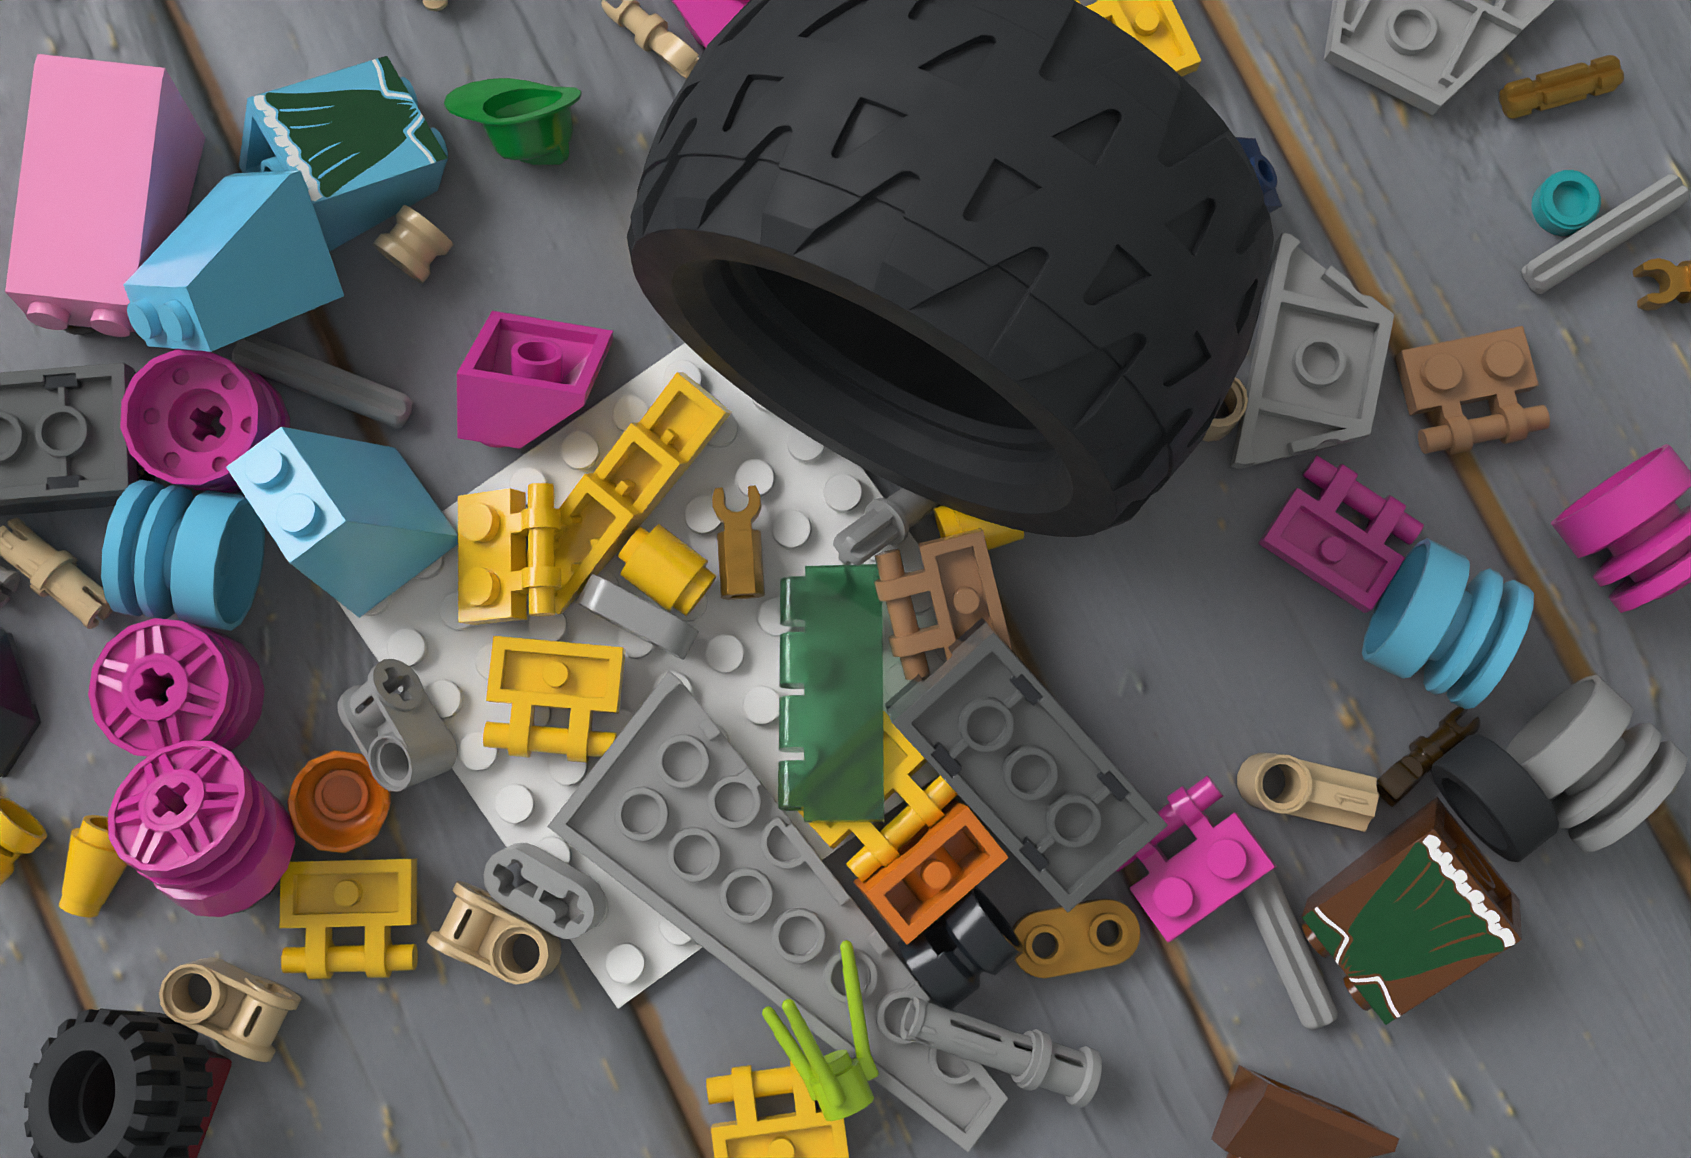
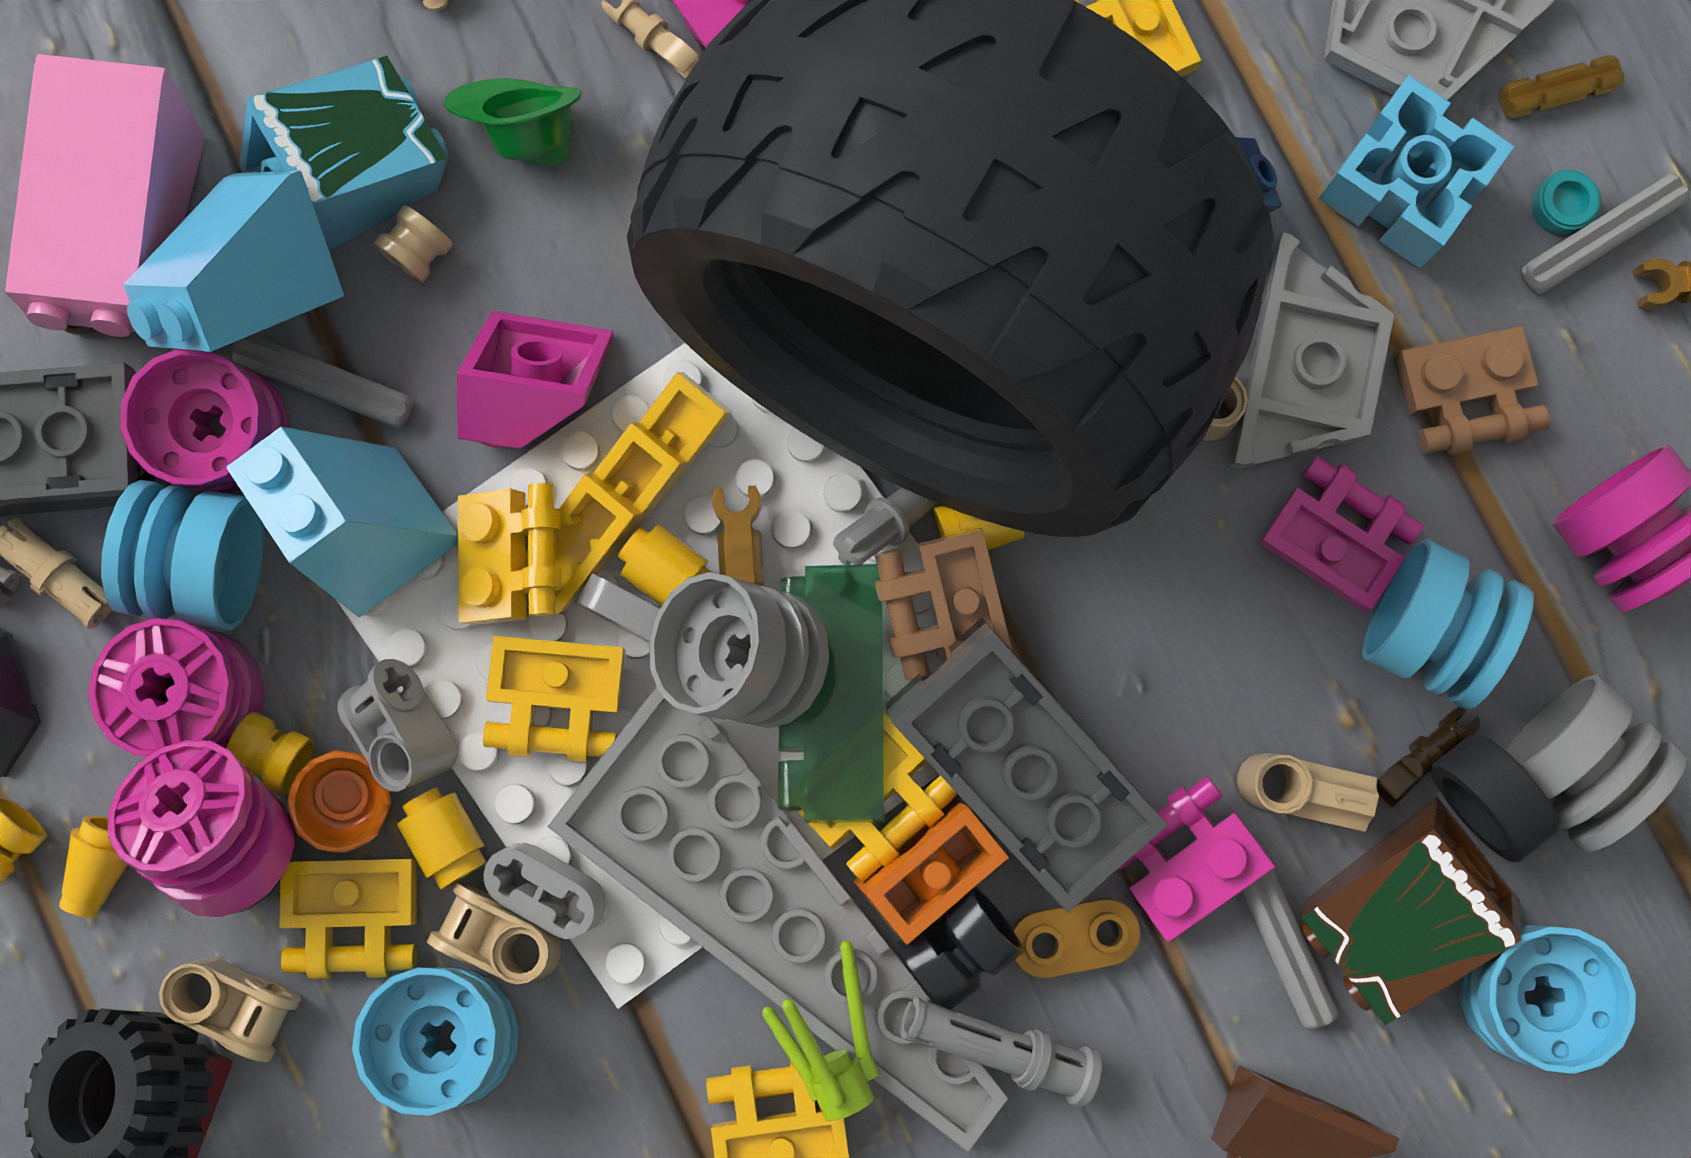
(269, 752): none -> yellow wheel
(399, 1040): none -> medium azure wheel
(442, 837): none -> yellow brick
(738, 651): none -> light grey wheel
(1447, 164): none -> medium azure brick
(1584, 1008): none -> medium azure wheel

